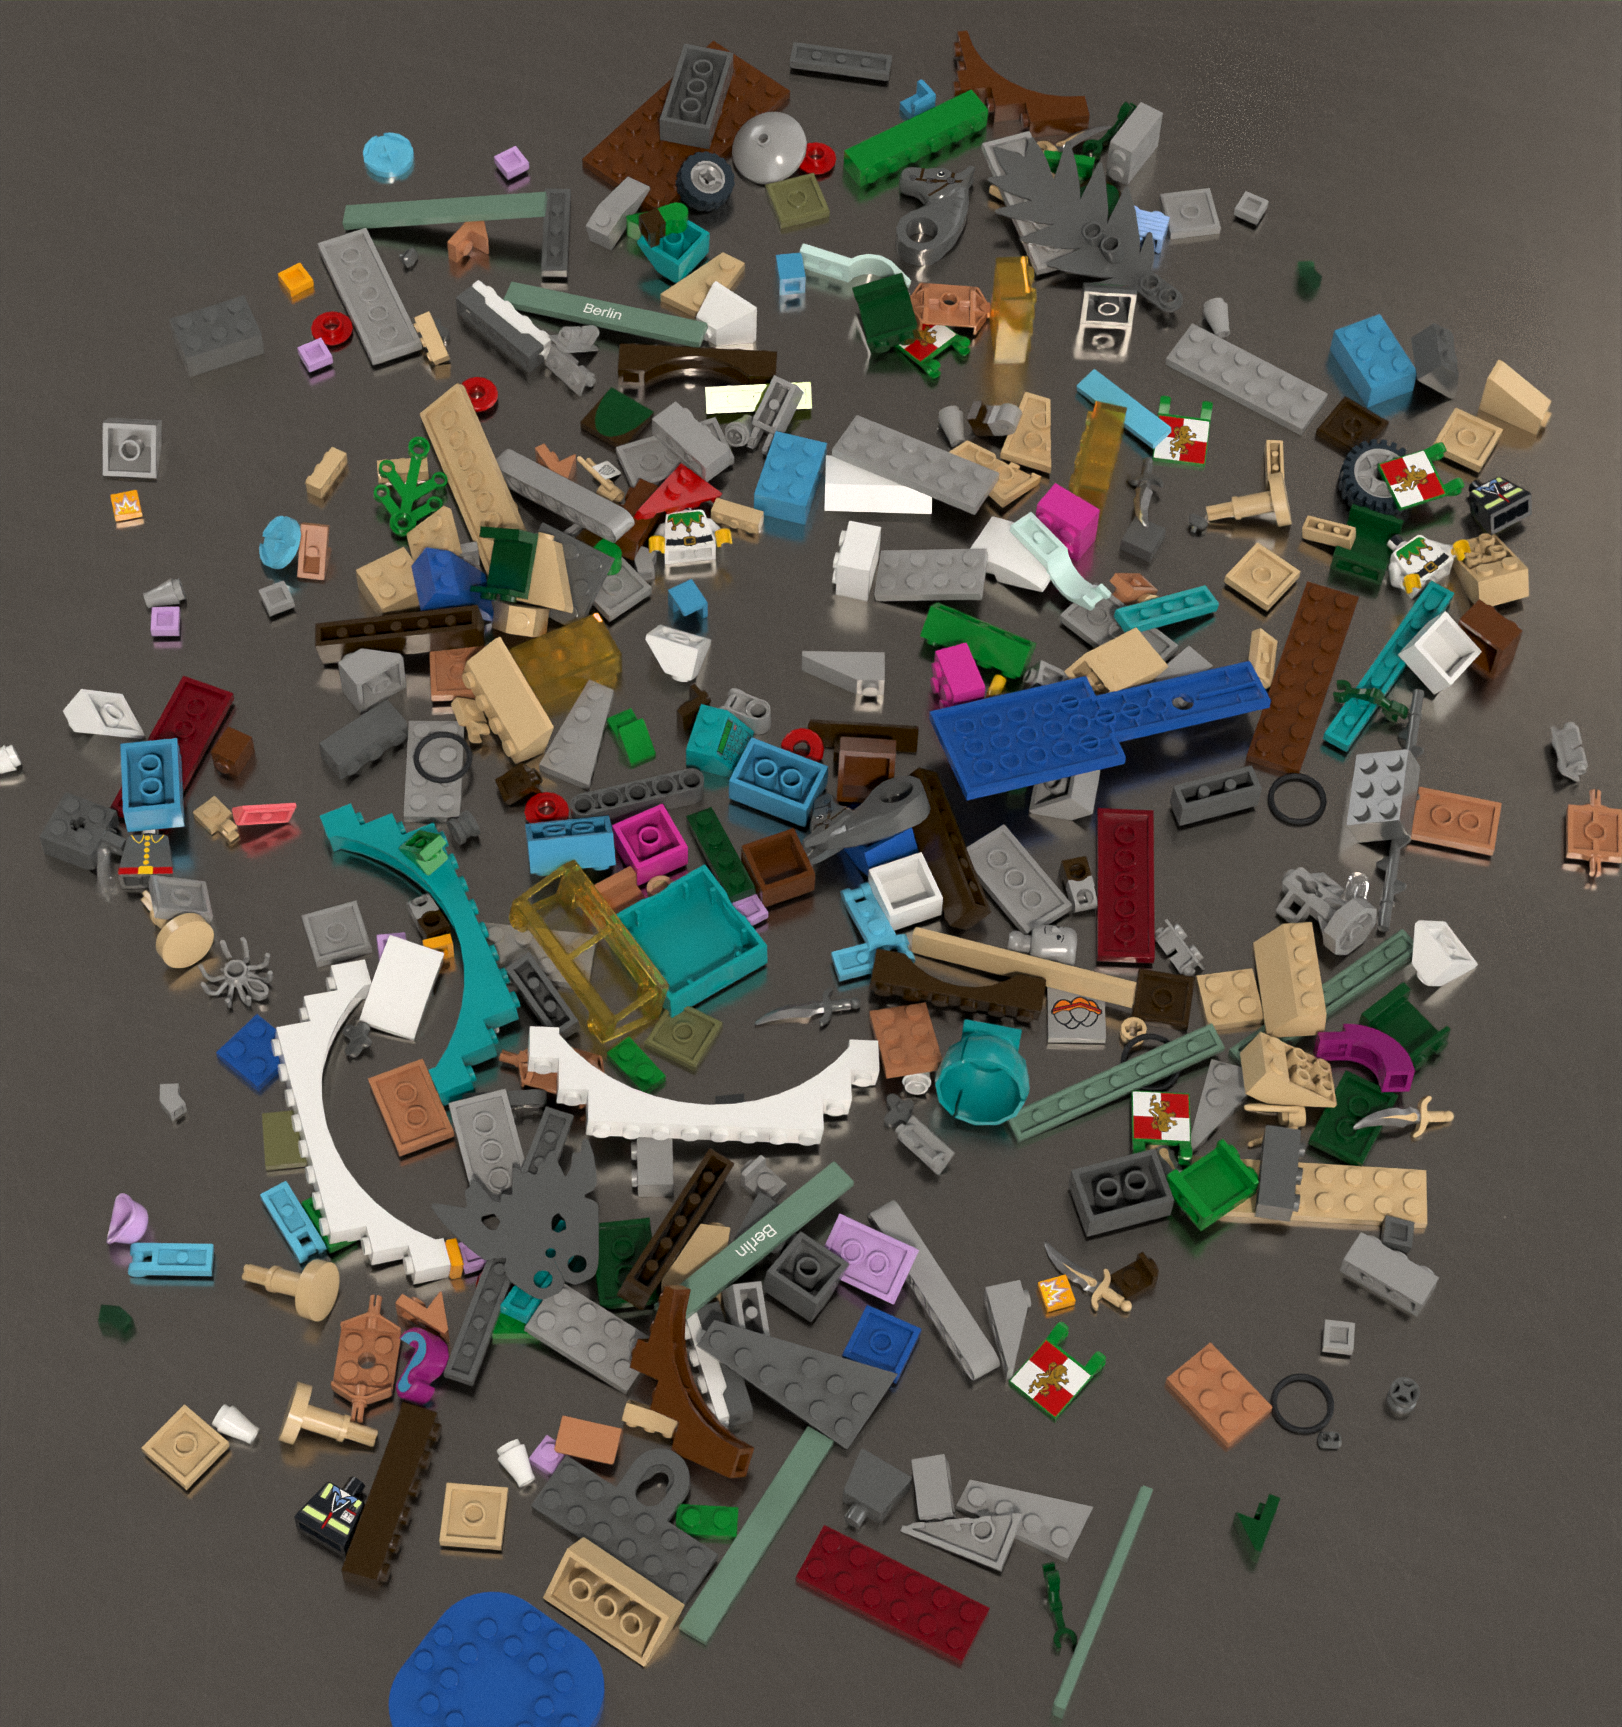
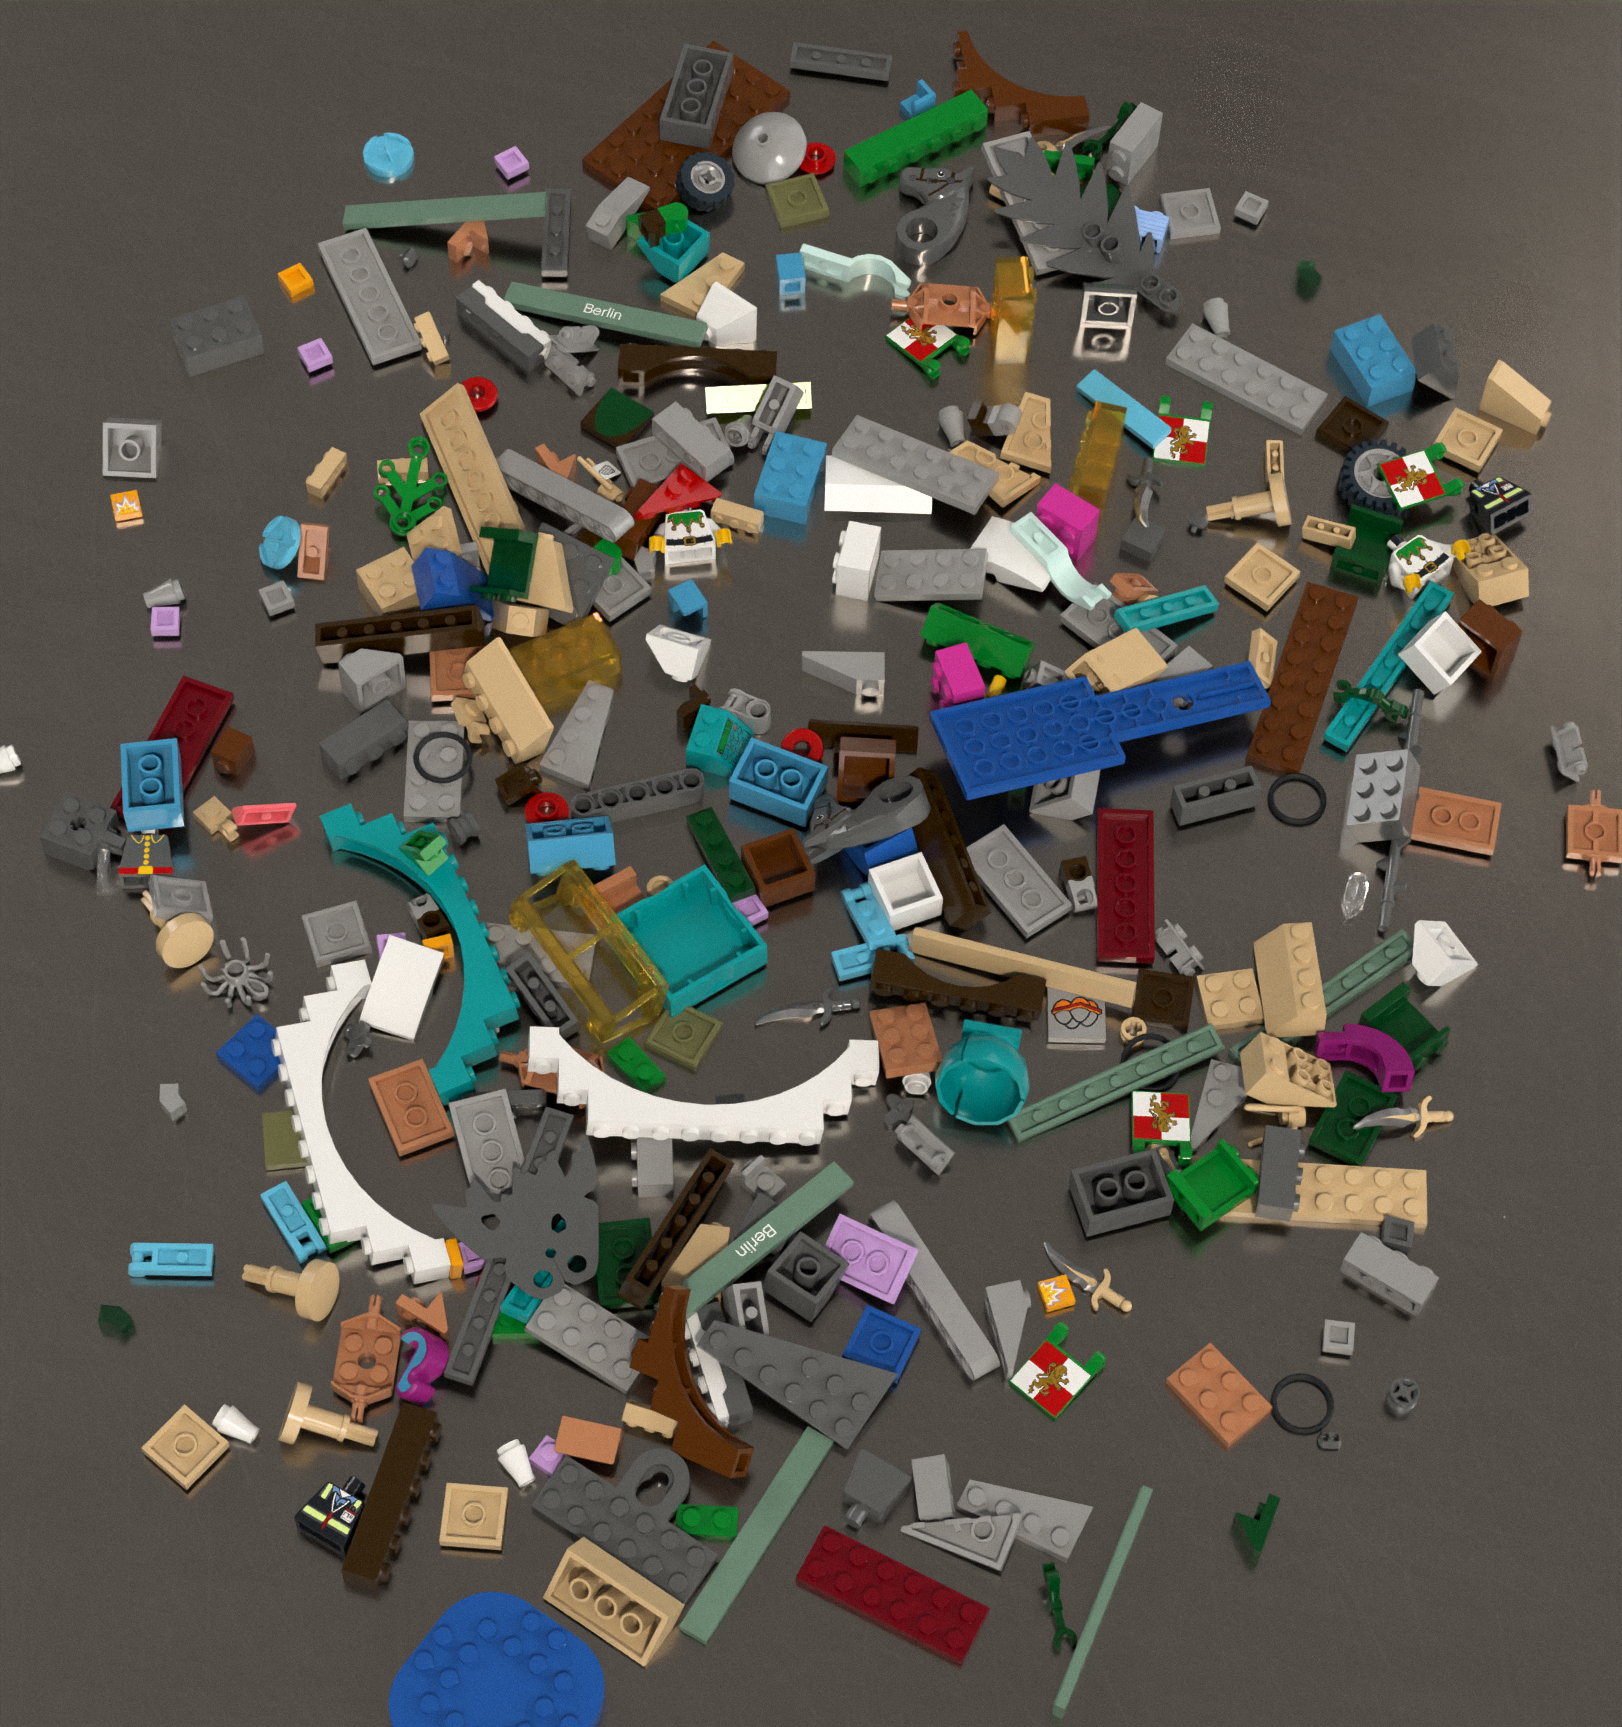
(102, 715): white slope -> none
(127, 1221): lavender helmet -> none
(335, 336): red piece -> none
(631, 736): green slope -> none
(650, 843): dark pink brick -> none
(887, 313): dark green panel -> none
(1046, 942): light grey piece -> none
(1136, 1277): dark brown bracket -> none
(1341, 922): light grey piece -> none

